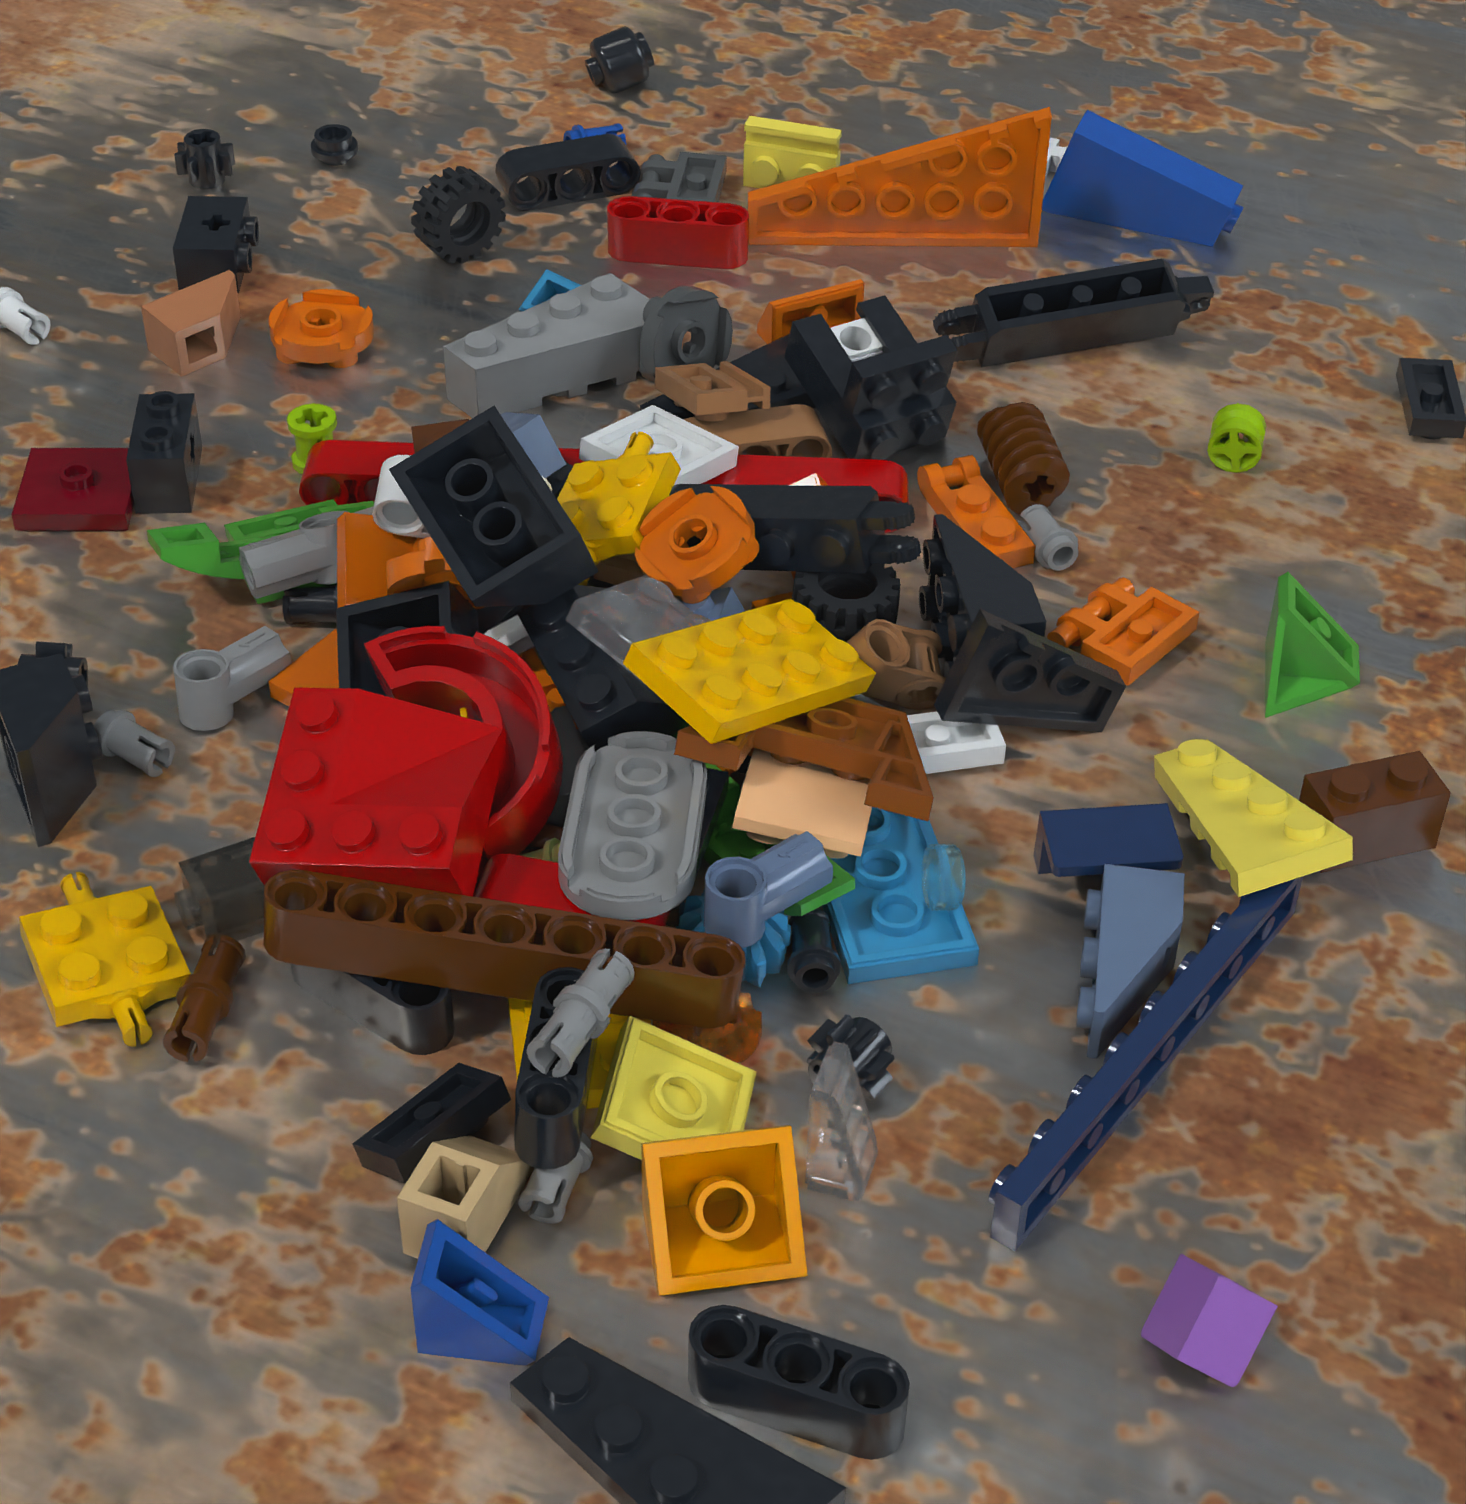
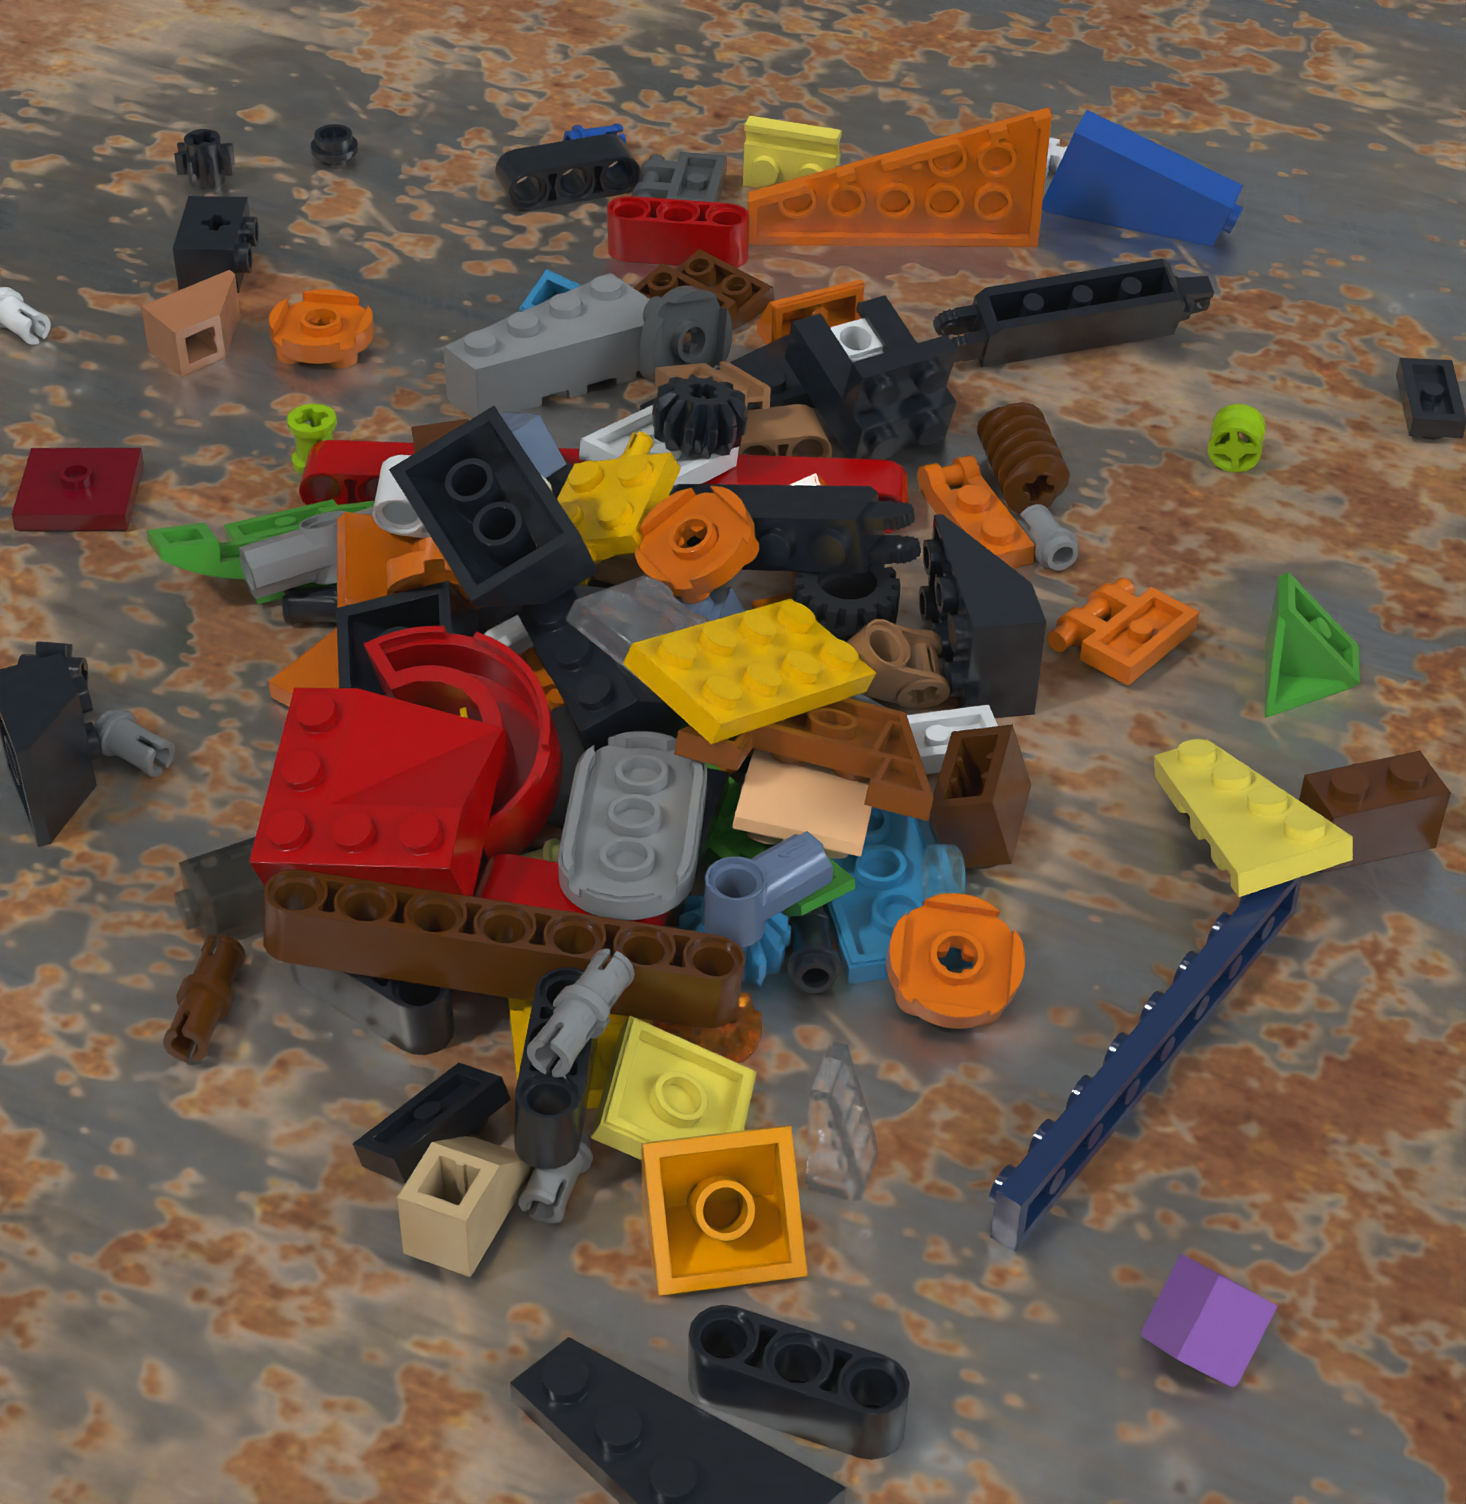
(104, 956): yellow plate -> none
(164, 453): black brick -> none
(214, 680): light grey piece -> none
(442, 202): black tyre -> none
(472, 1303): blue slope -> none
(619, 60): black head -> none
(699, 416): none -> black gear
(737, 291): none -> reddish brown slope
(868, 1048): black gear -> none
(945, 997): none -> orange plate
(982, 795): none -> reddish brown brick
(1026, 681): black wing -> none
(1087, 838): dark blue panel -> none
(1133, 947): sand blue slope -> none

